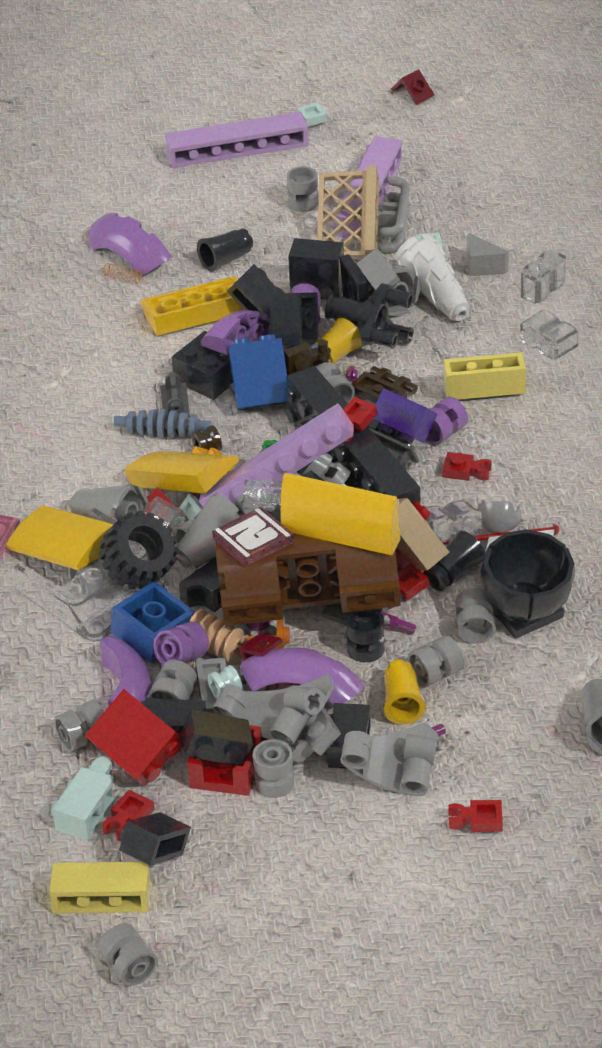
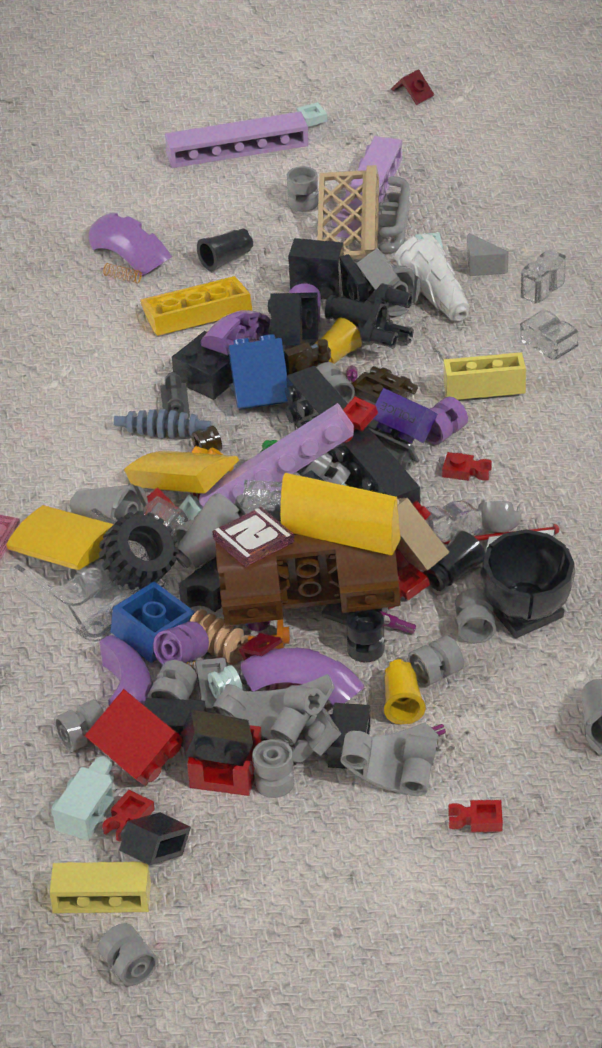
(254, 290): black brick -> none

